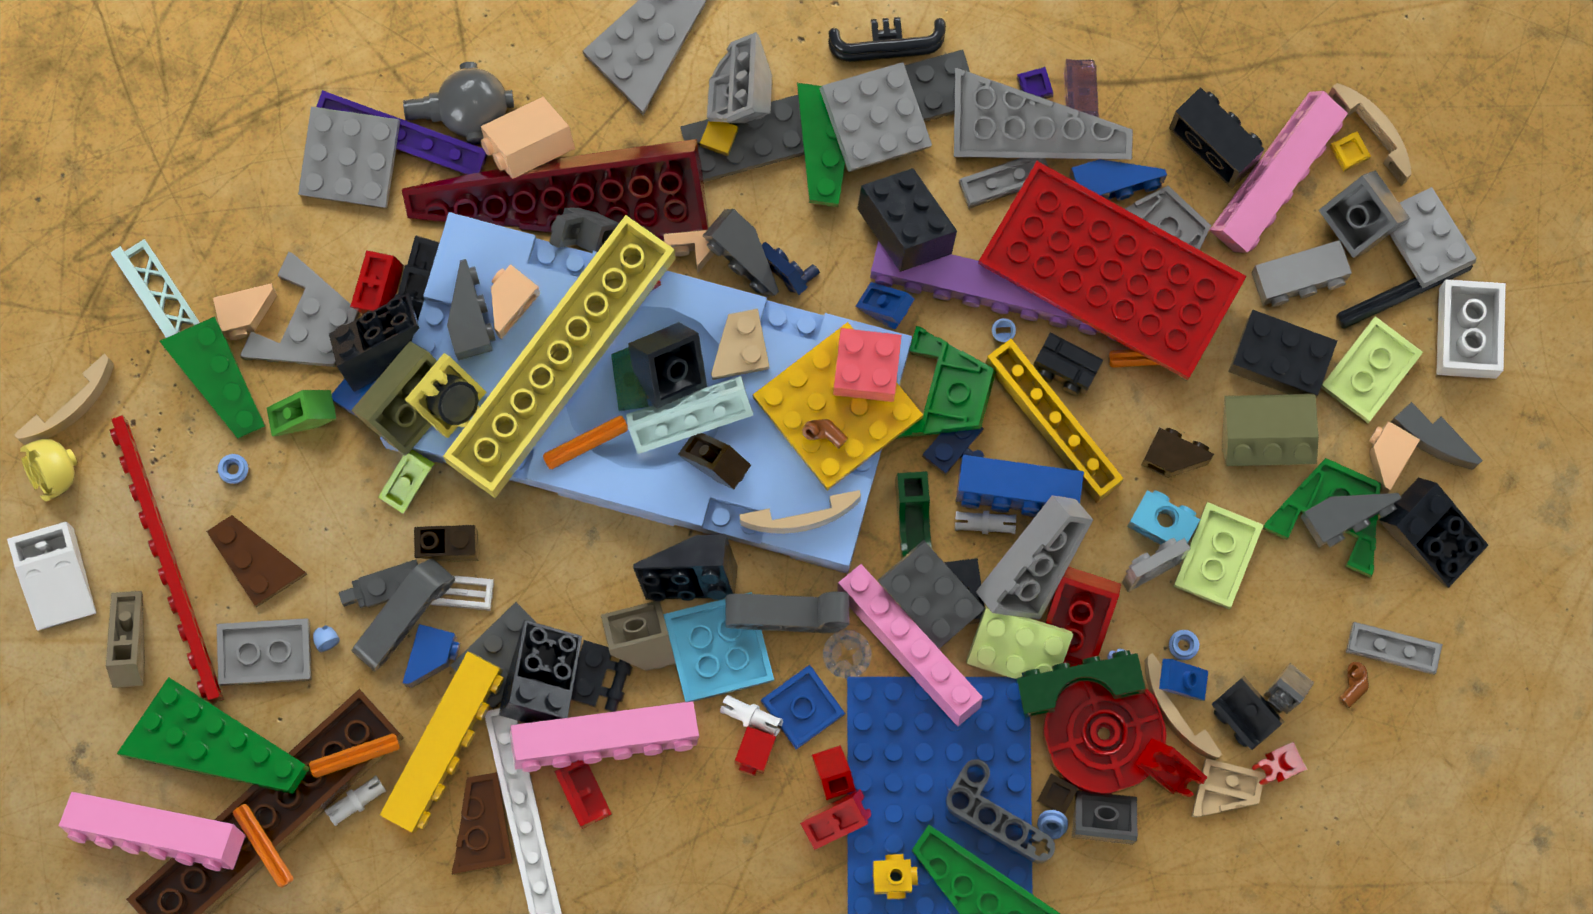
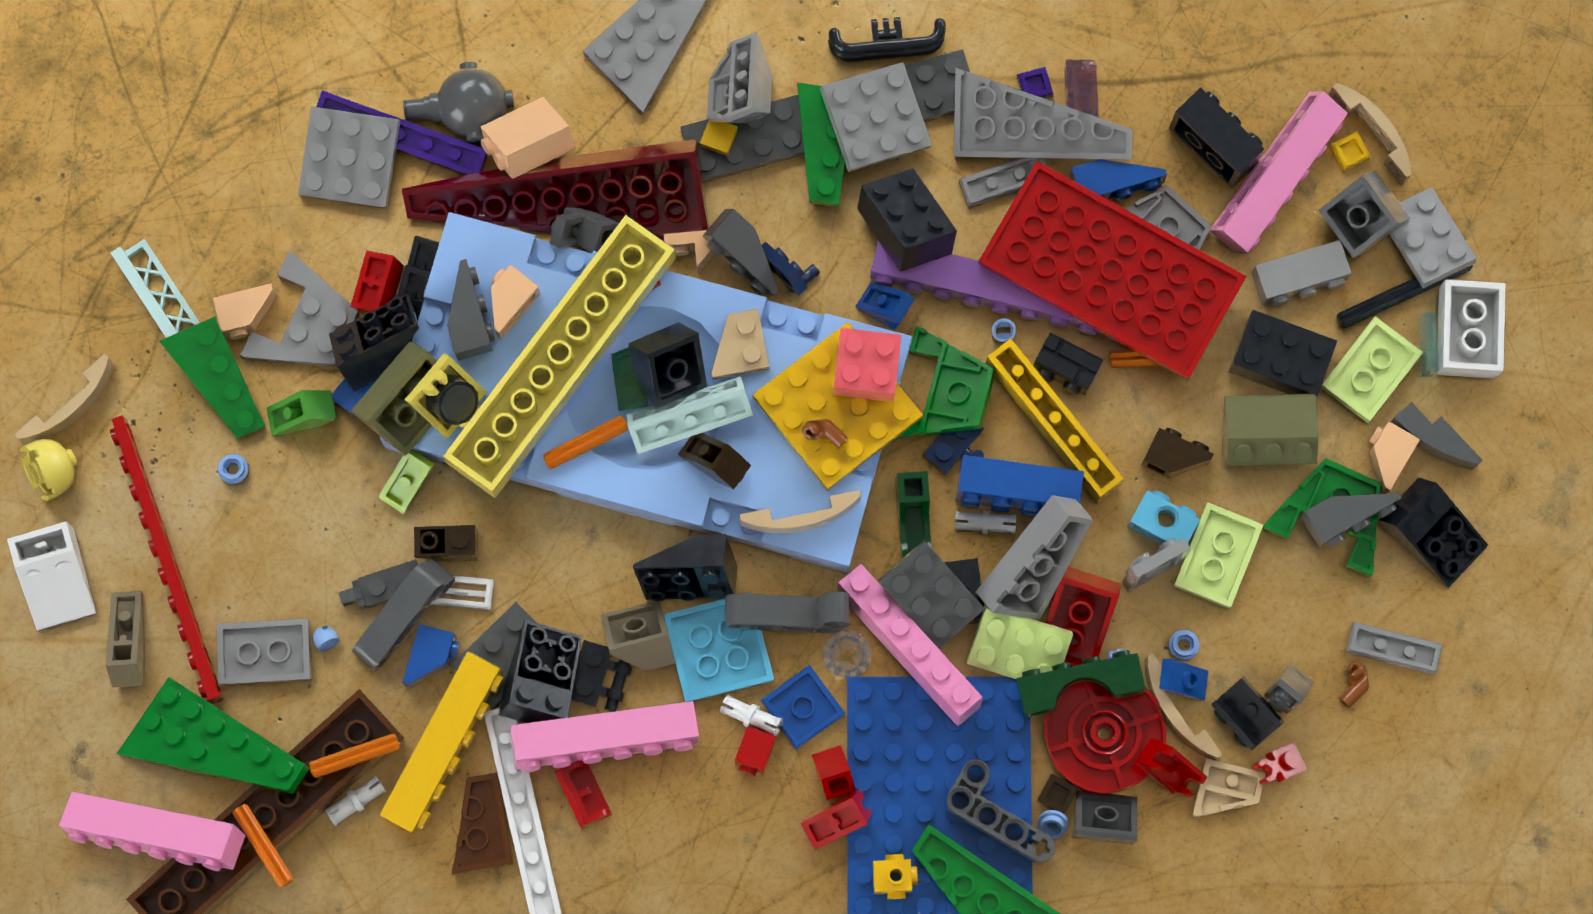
(254, 561): reddish brown wing -> none
(1428, 344): none -> clear light blue tile

